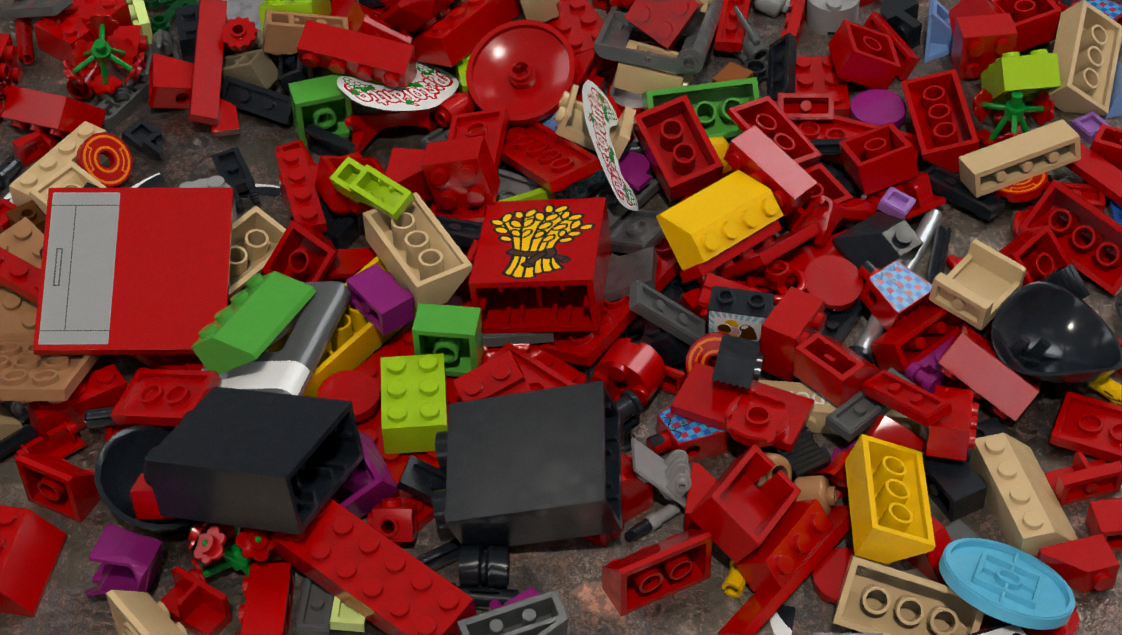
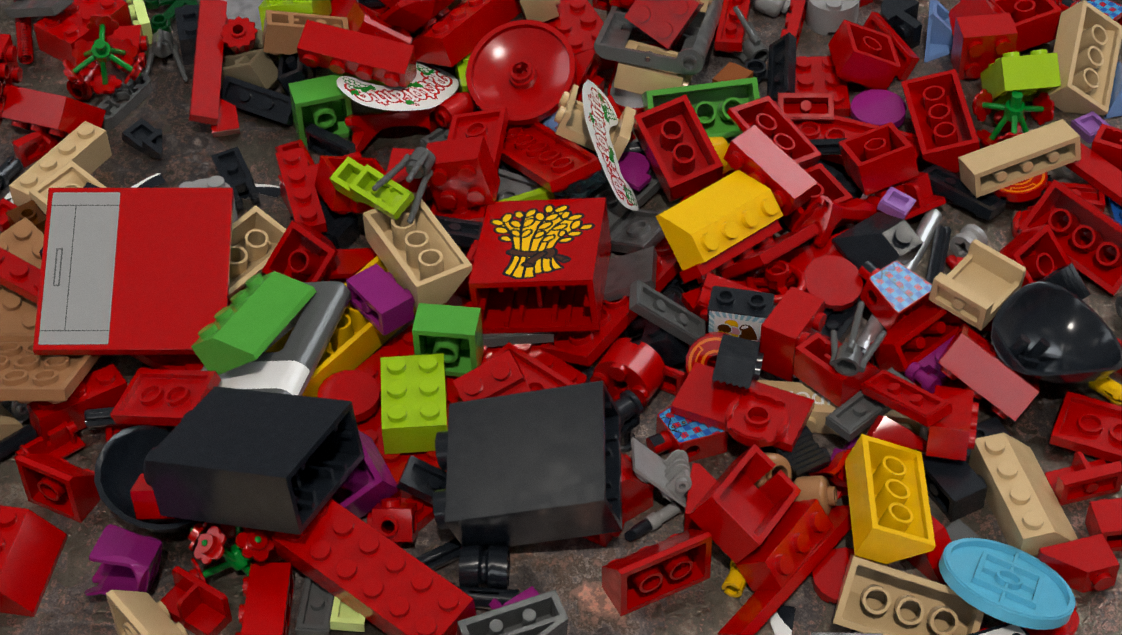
(114, 150): red tile -> none
(169, 82): red torso -> none
(417, 166): none -> dark grey plant
(848, 357): none -> dark grey plant
(961, 242): none -> light grey wheel

